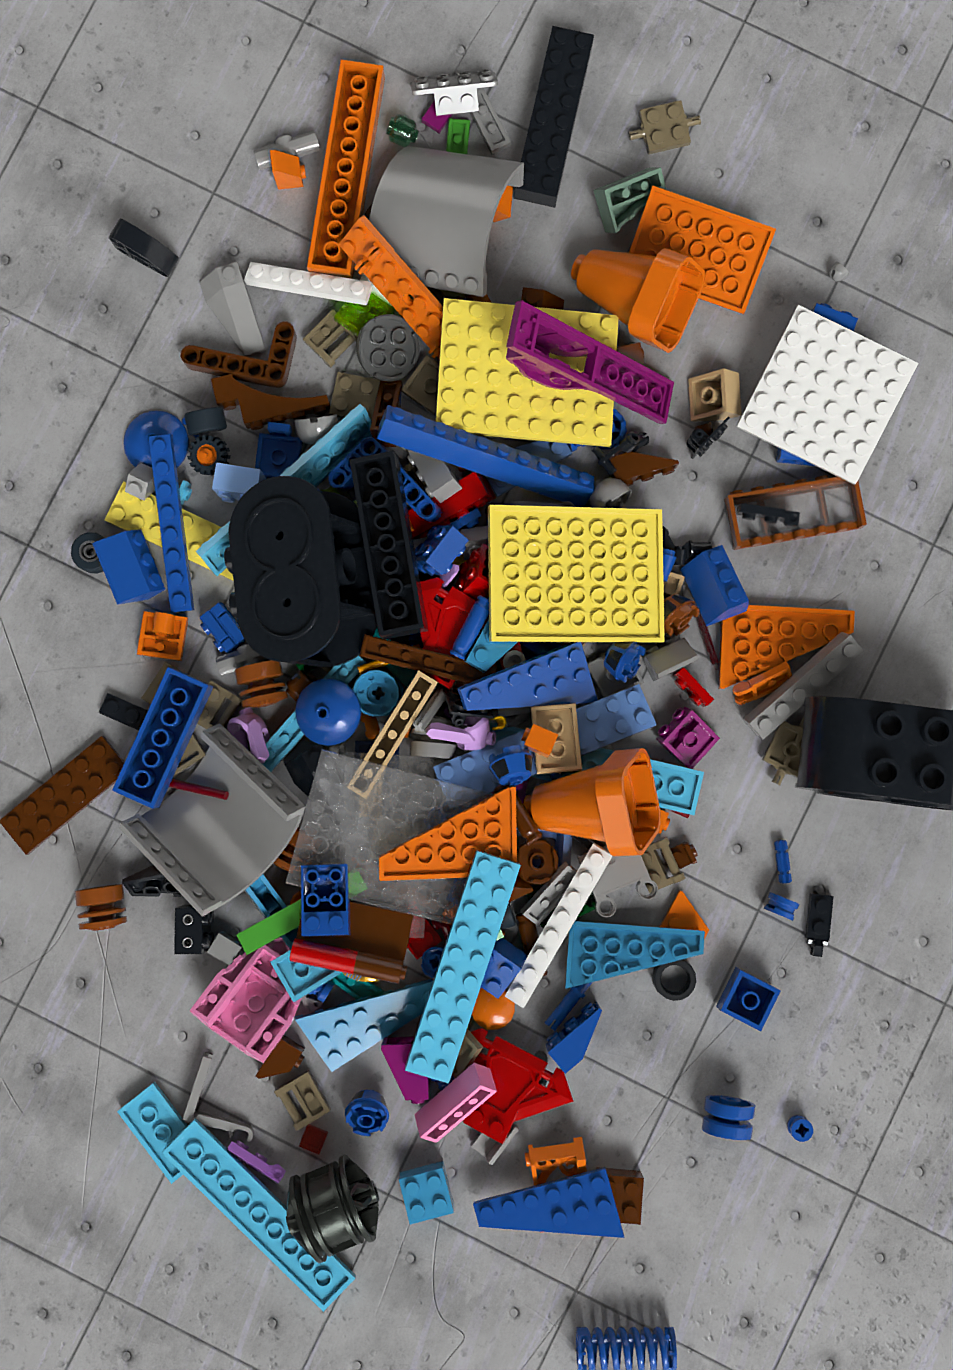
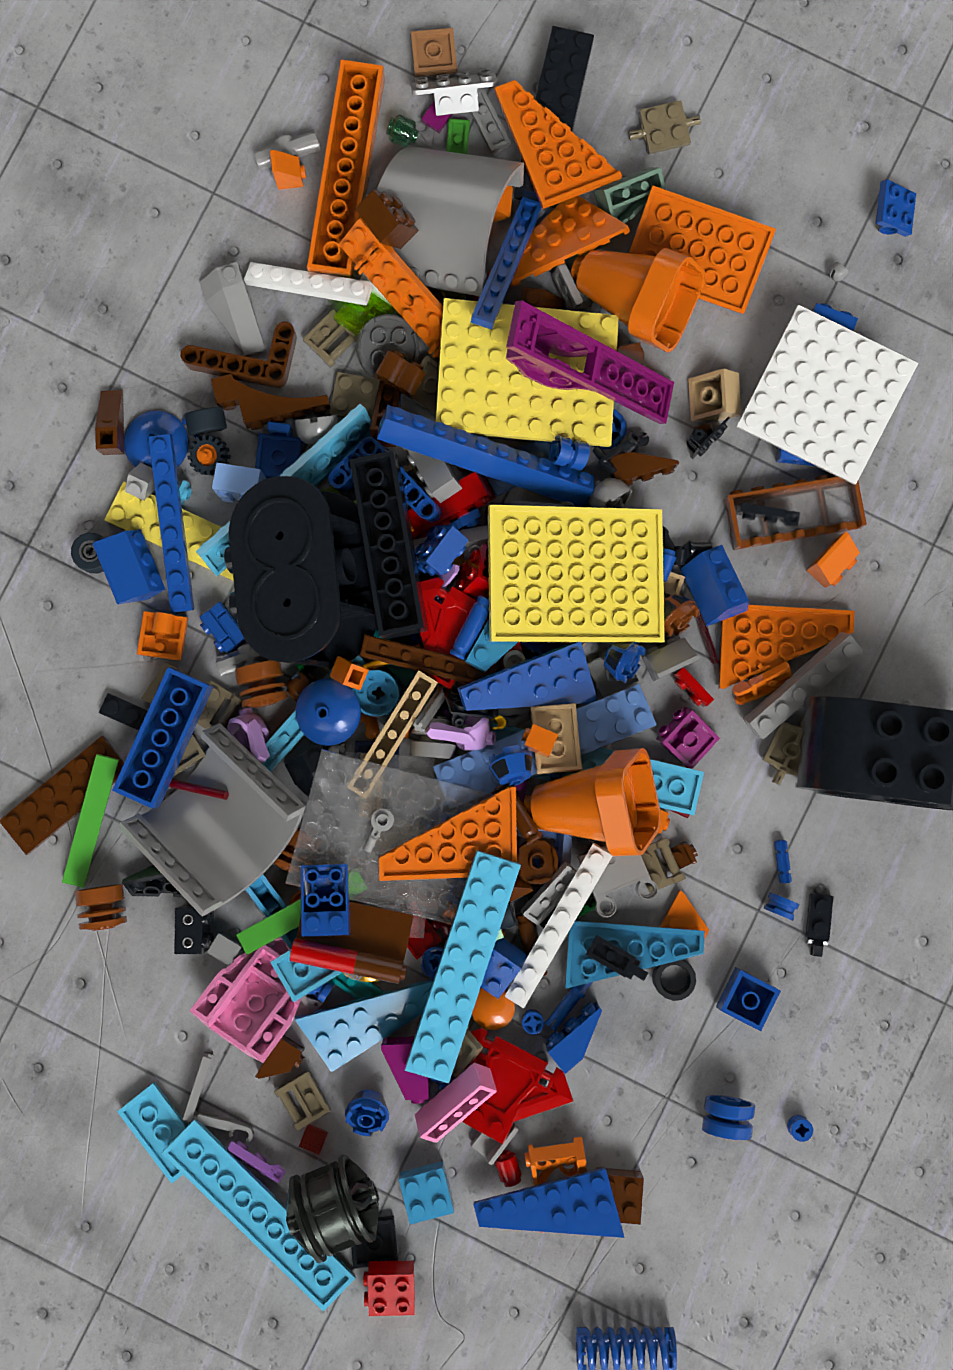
(90, 820): none -> bright green tile
(110, 423): none -> reddish brown slope
(142, 248): black beam -> none
(349, 673): none -> orange brick
(381, 821): none -> light grey plate
(382, 1249): none -> black tile
(387, 219): none -> reddish brown brick
(390, 1288): none -> red brick
(399, 373): none -> reddish brown brick
(434, 52): none -> medium nougat plate
(506, 263): none -> blue plate
(508, 1168): none -> red brick
(533, 1026): none -> blue wheel
(552, 154): none -> orange wing
(567, 230): none -> orange wing
(568, 289): none -> light grey panel
(569, 453): none -> blue wheel
(615, 959): none -> black hinge
(834, 560): none -> orange slope
(895, 209): none -> blue plate

